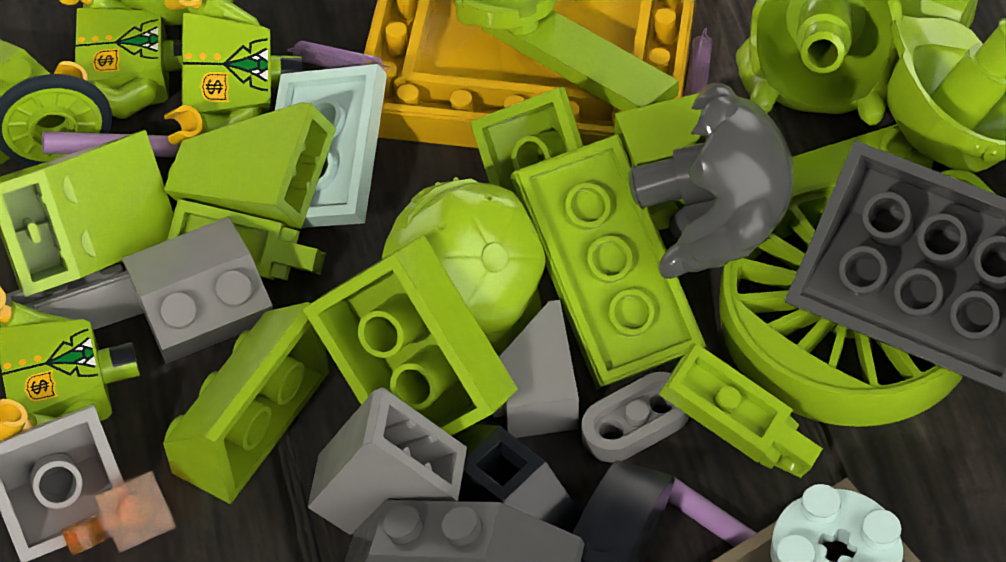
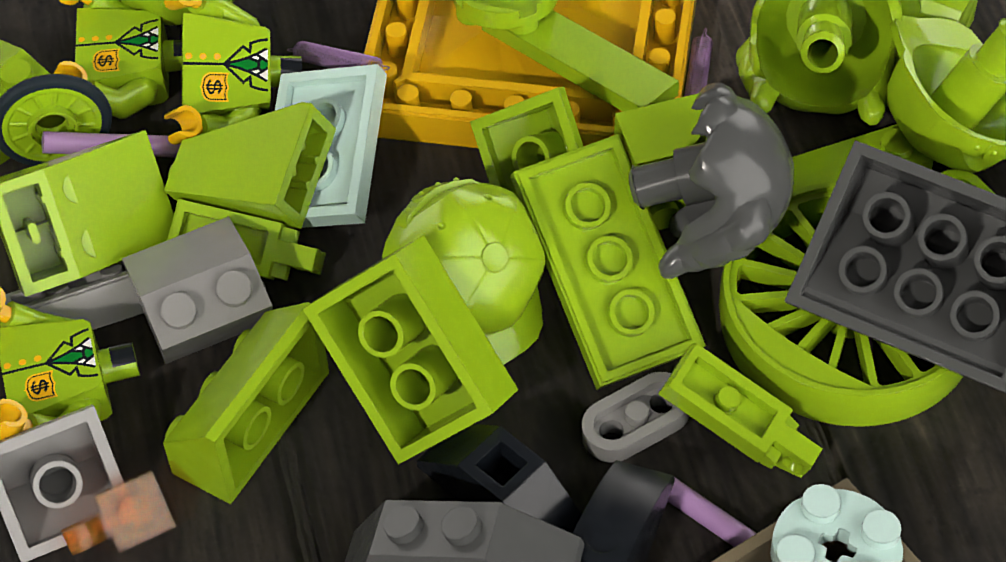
(384, 456): light grey slope -> none
(544, 375): light grey slope -> none

